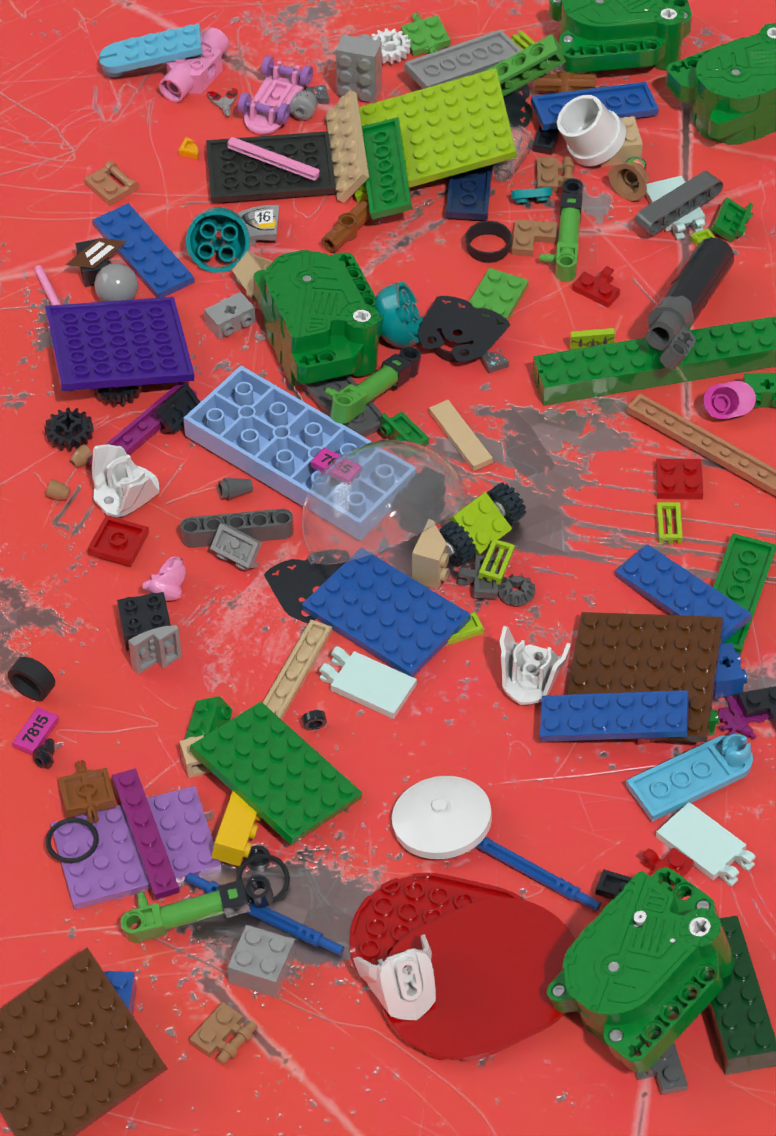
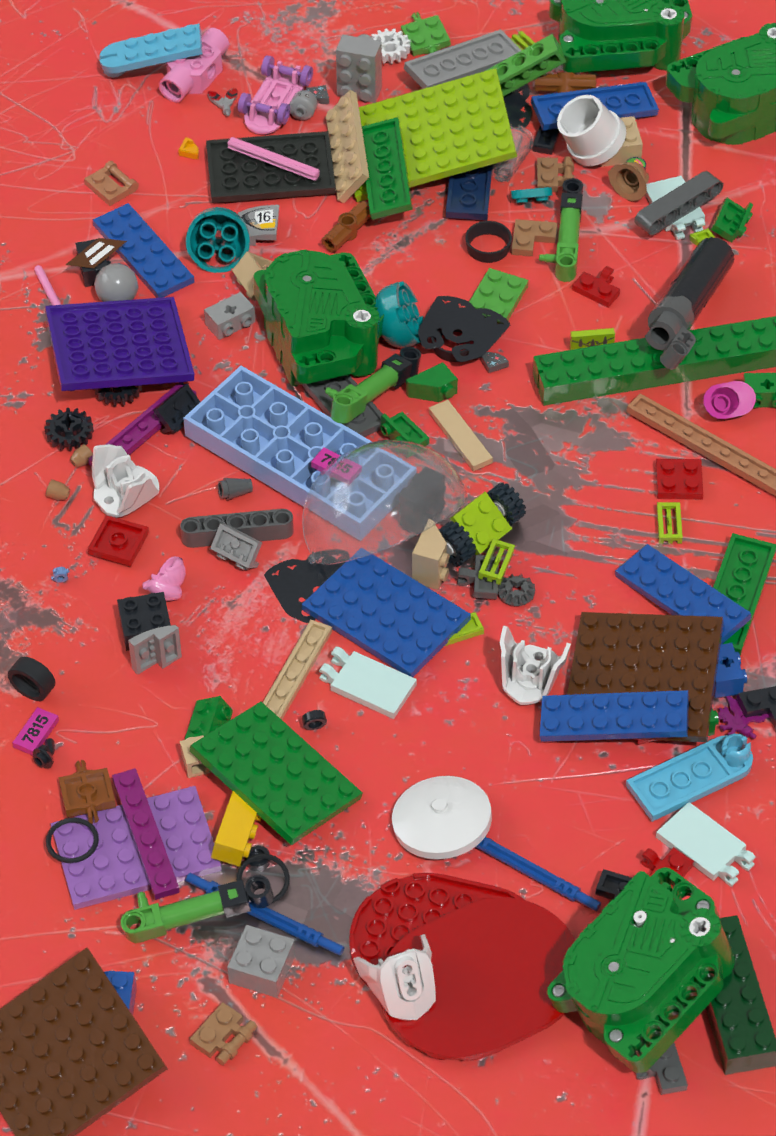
(60, 574): none -> medium blue piece
(432, 384): none -> green slope

